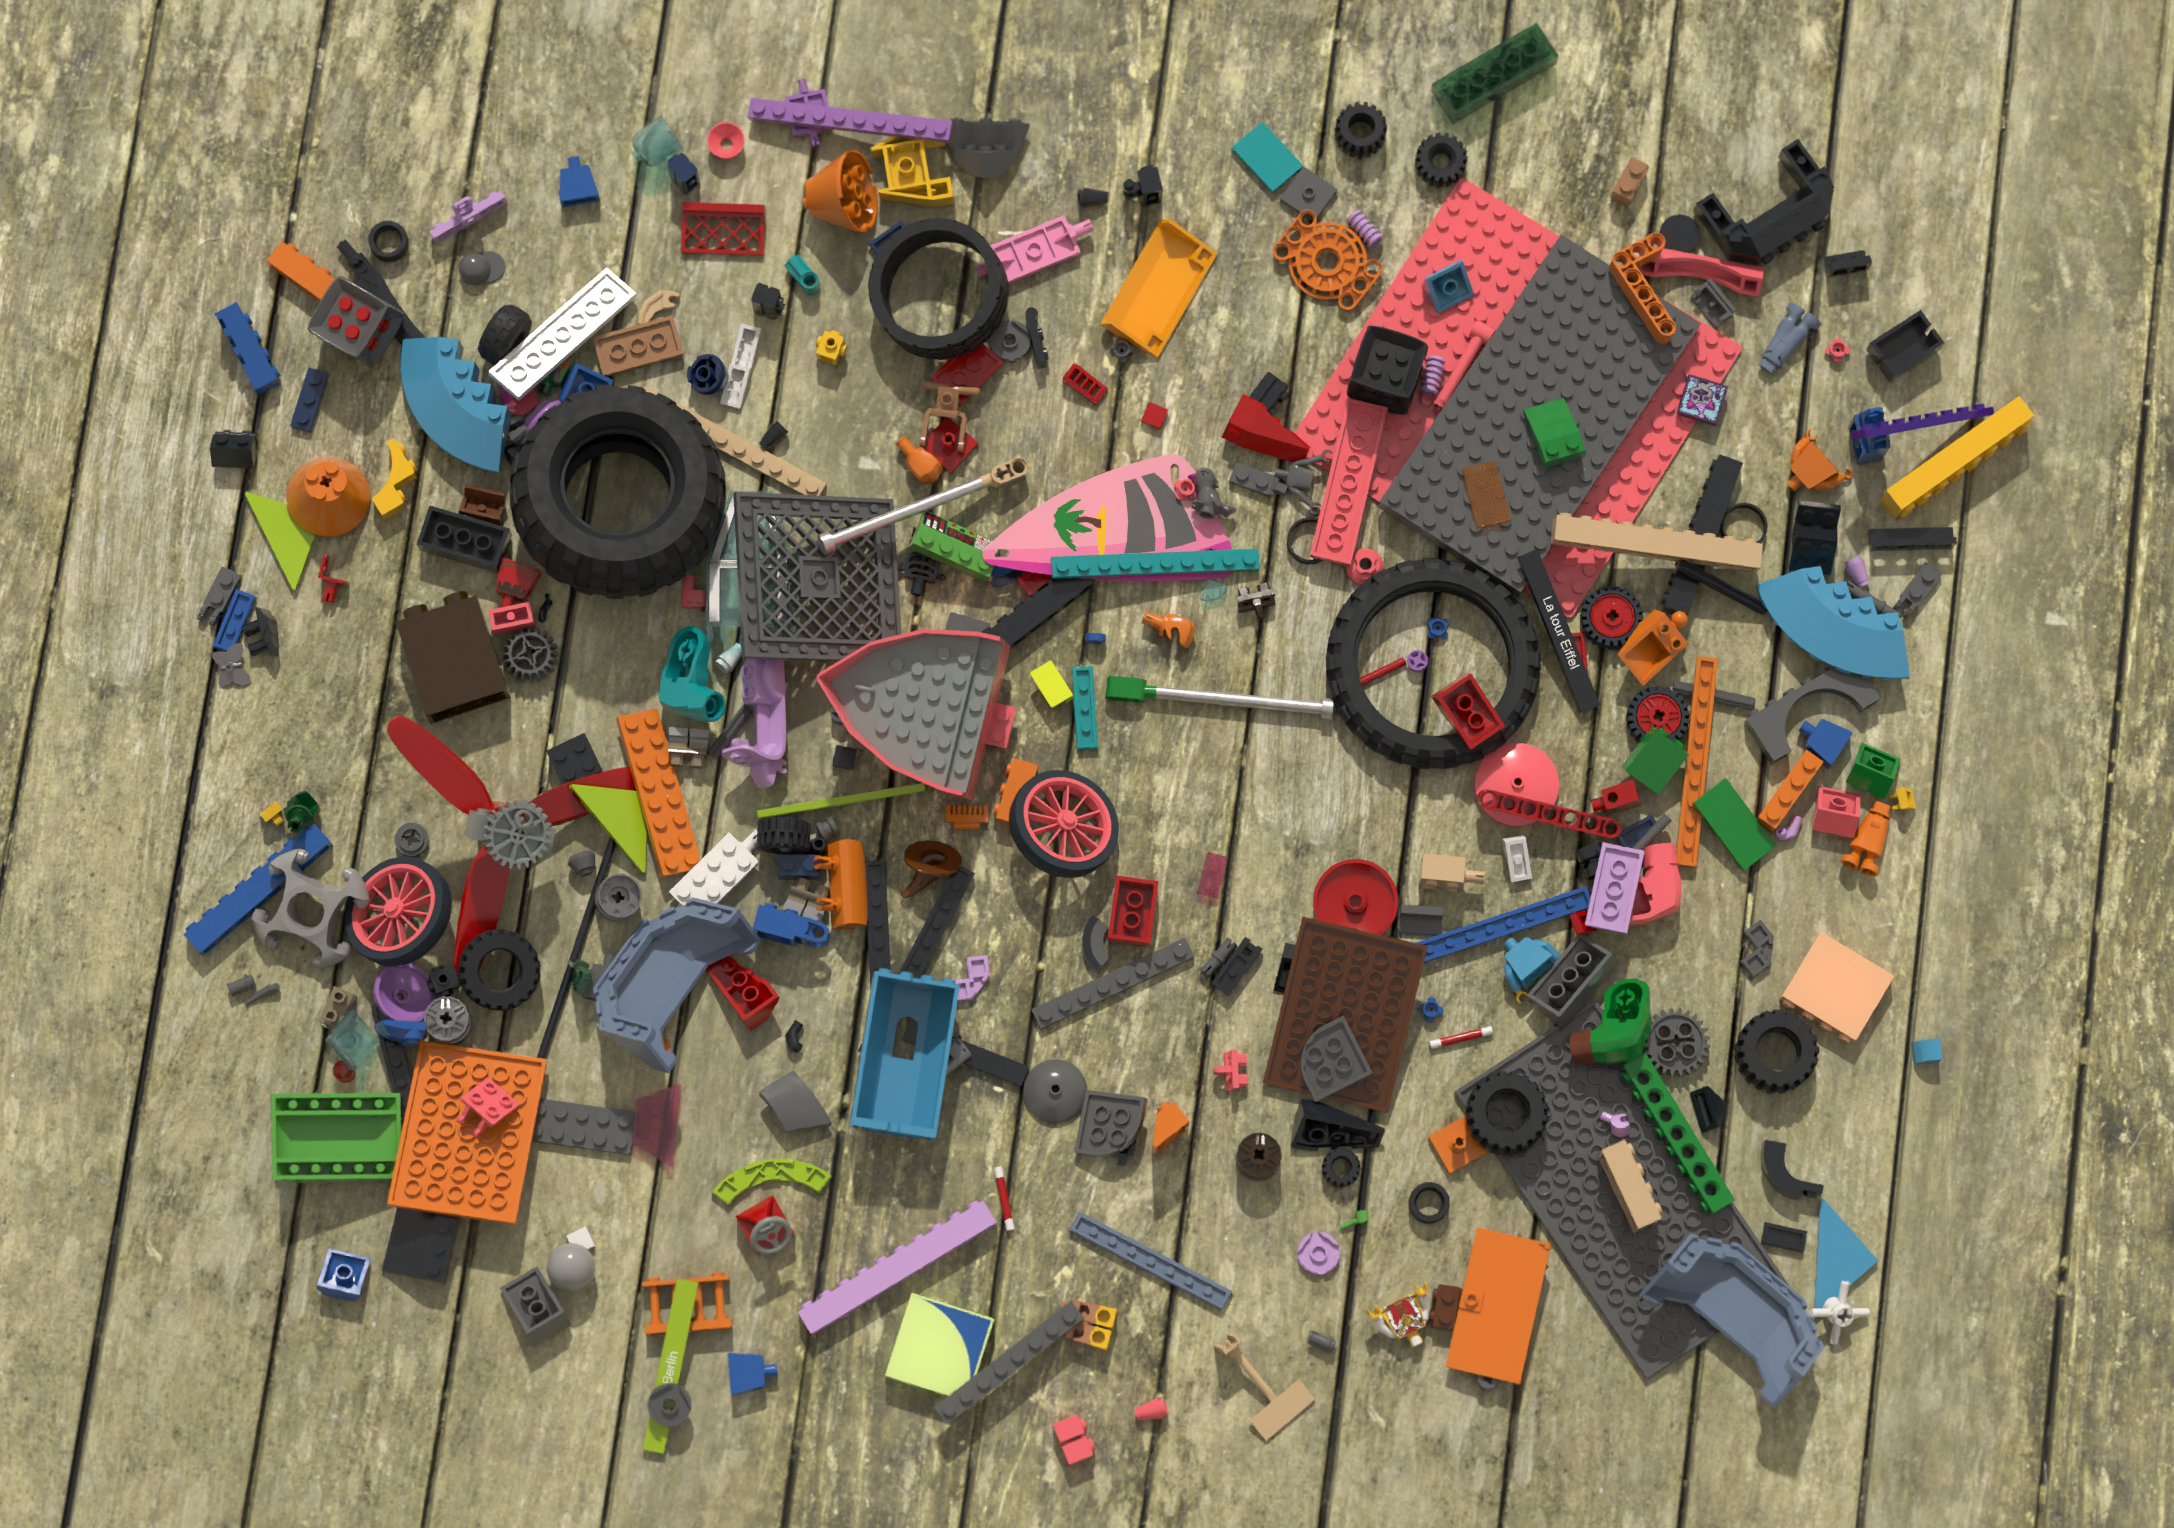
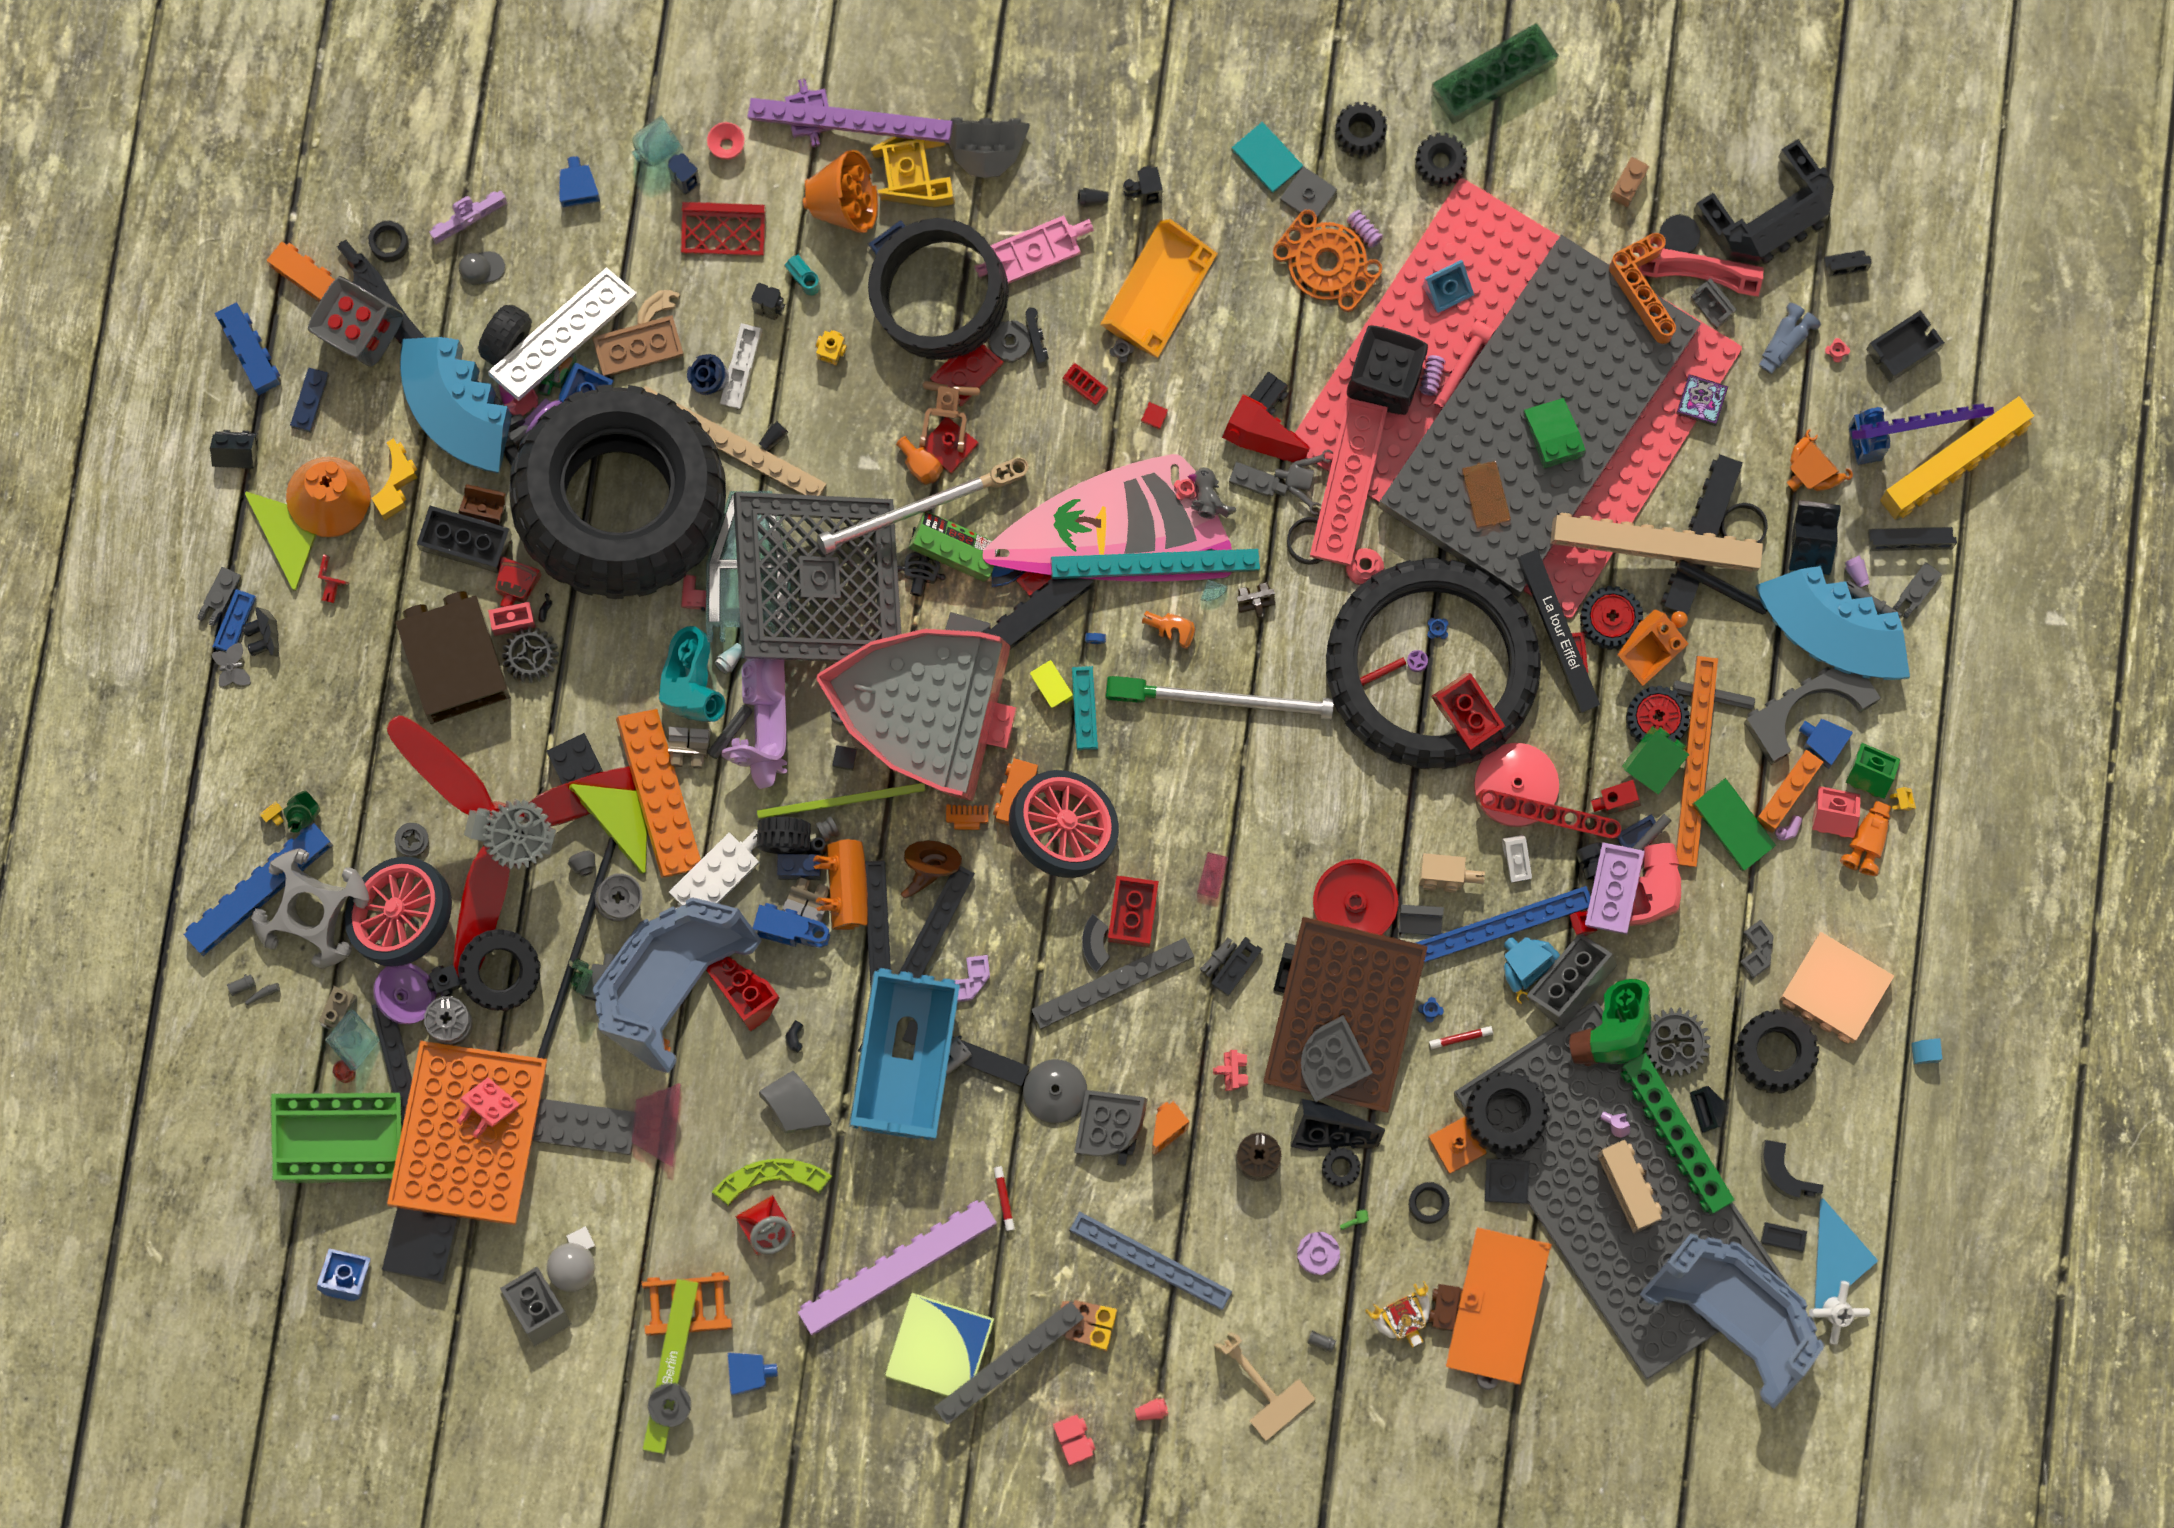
(404, 1032): blue slope -> none
(1507, 1181): none -> black tile

